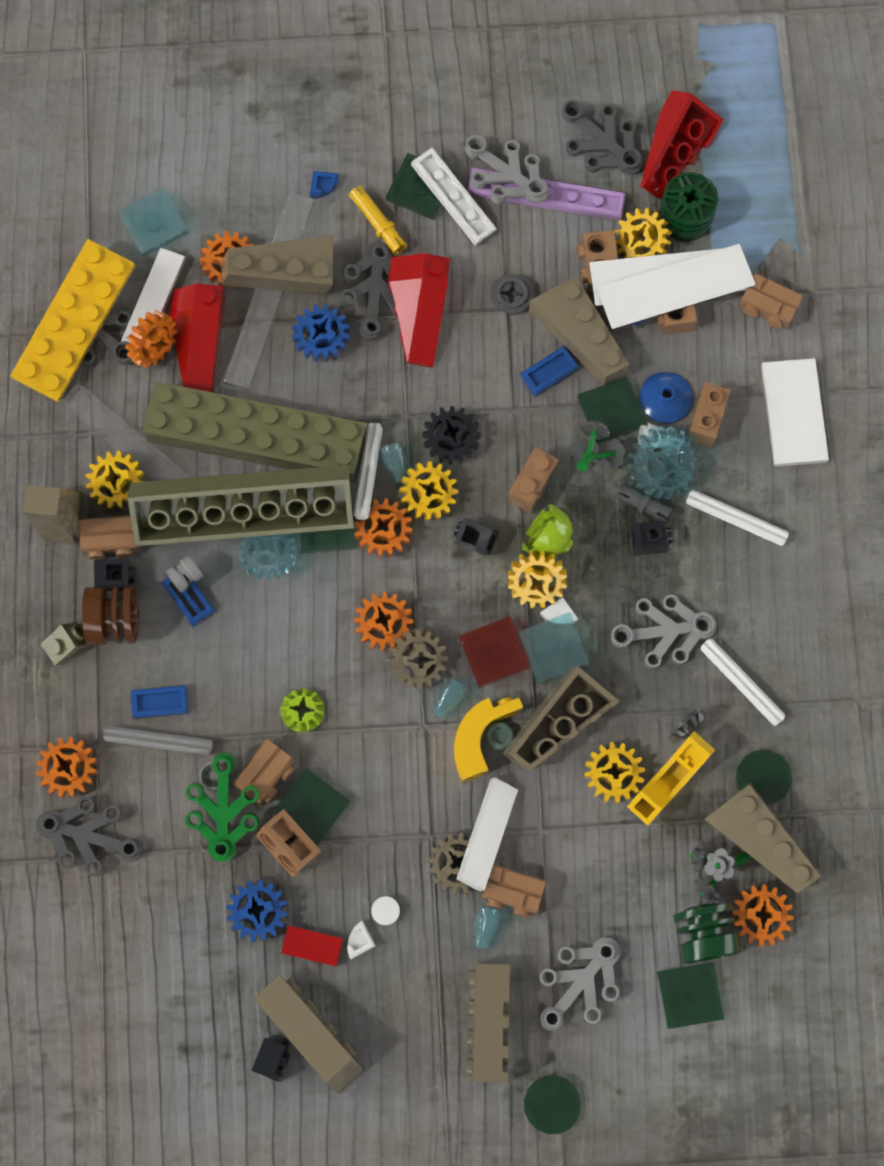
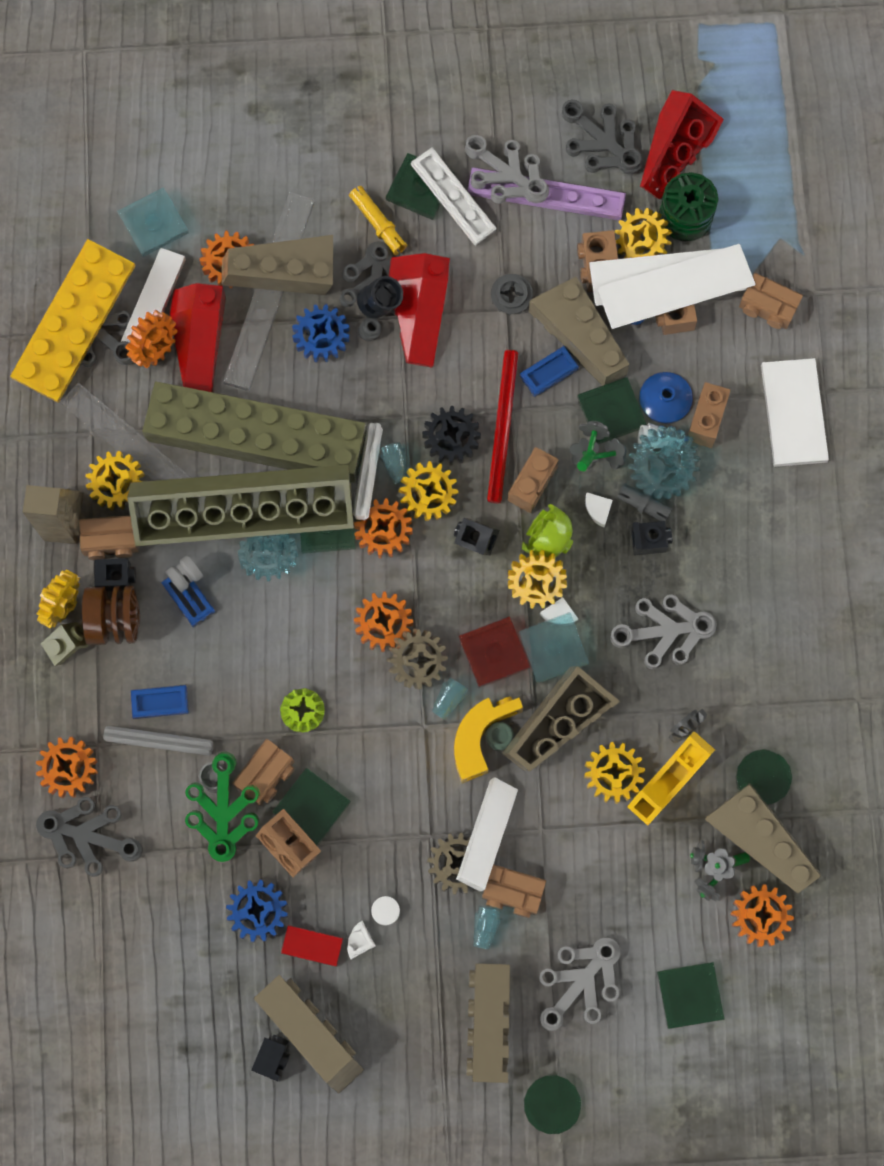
(58, 598): none -> yellow gear
(323, 184): blue tile -> none
(380, 297): none -> black wheel
(502, 427): none -> red axle
(598, 508): none -> white tile
(707, 933): dark green wheel -> none
(737, 517): white axle -> none
(743, 682): white axle -> none

